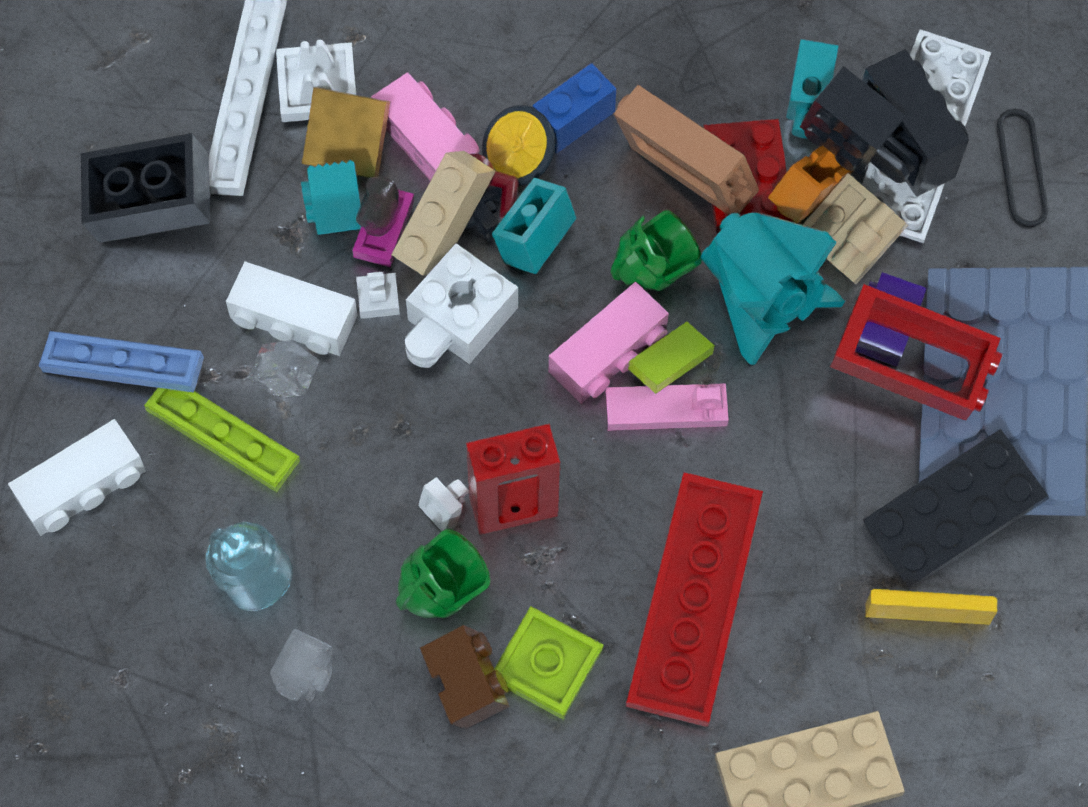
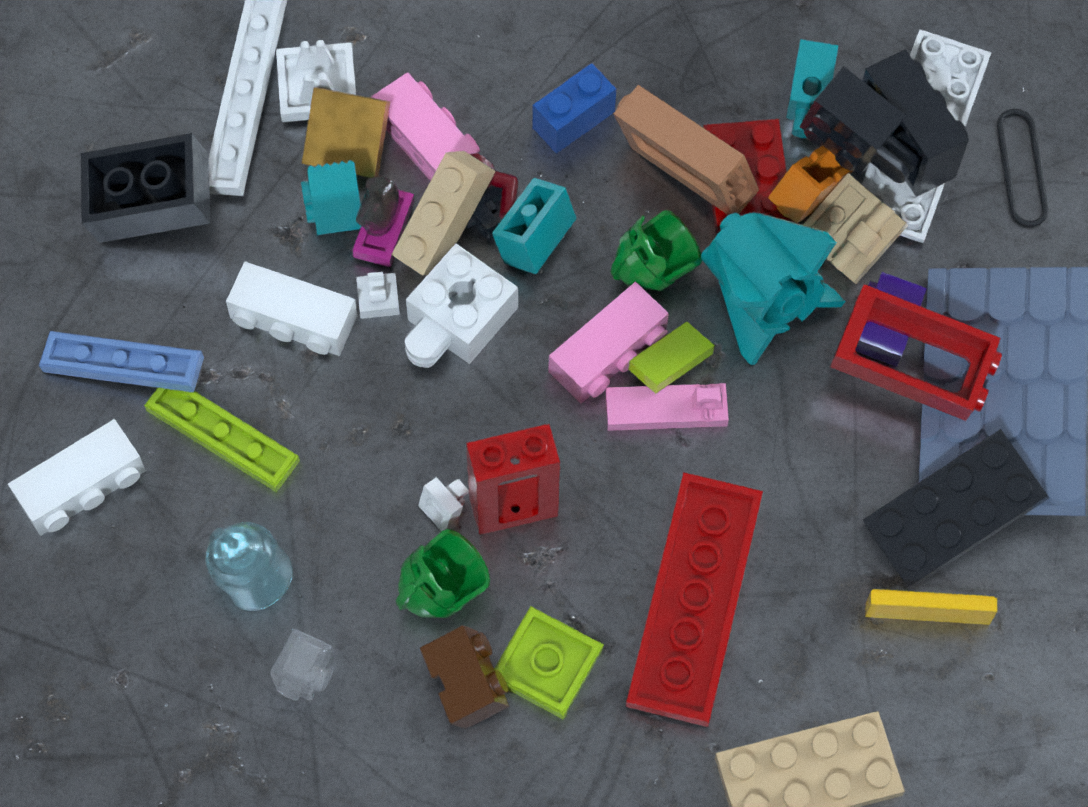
(283, 369): clear brick -> none
(519, 143): yellow wheel -> none

